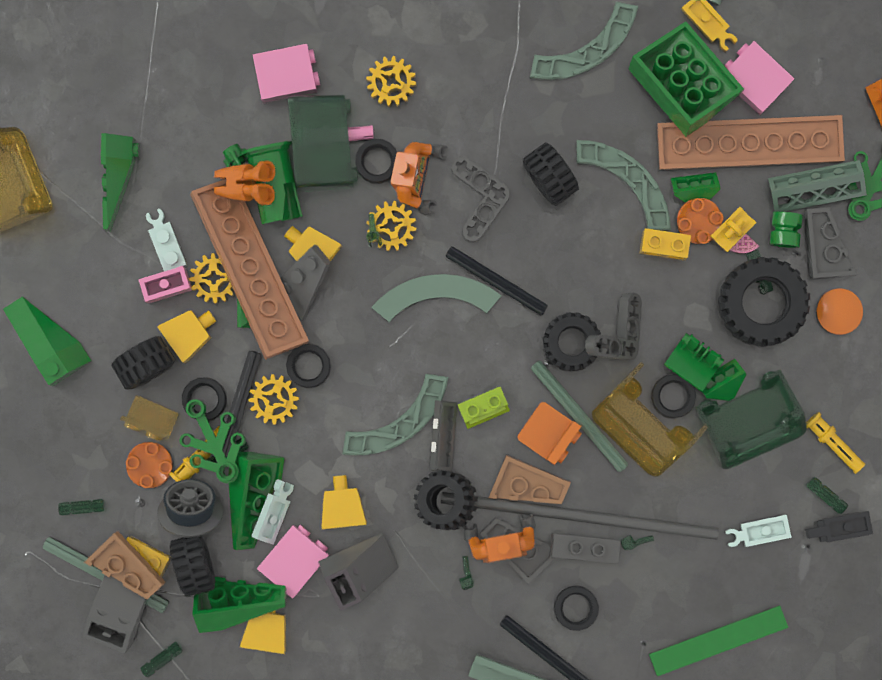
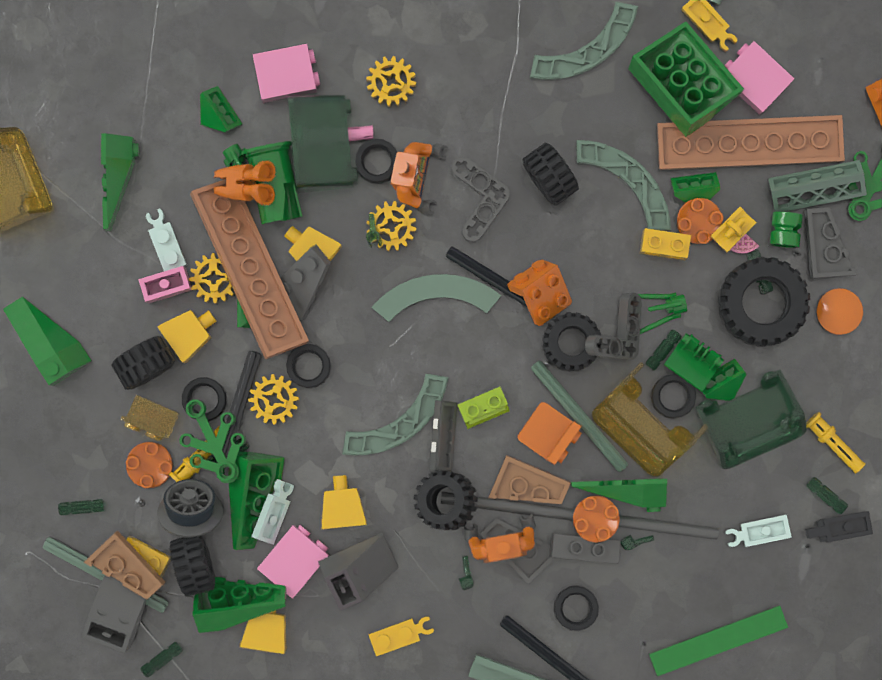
(217, 112): none -> green slope
(398, 635): none -> yellow plate
(542, 290): none -> orange bracket
(596, 519): none -> orange dish
(641, 493): none -> green wedge
(663, 349): none -> clear green axle
(675, 305): none -> green plant

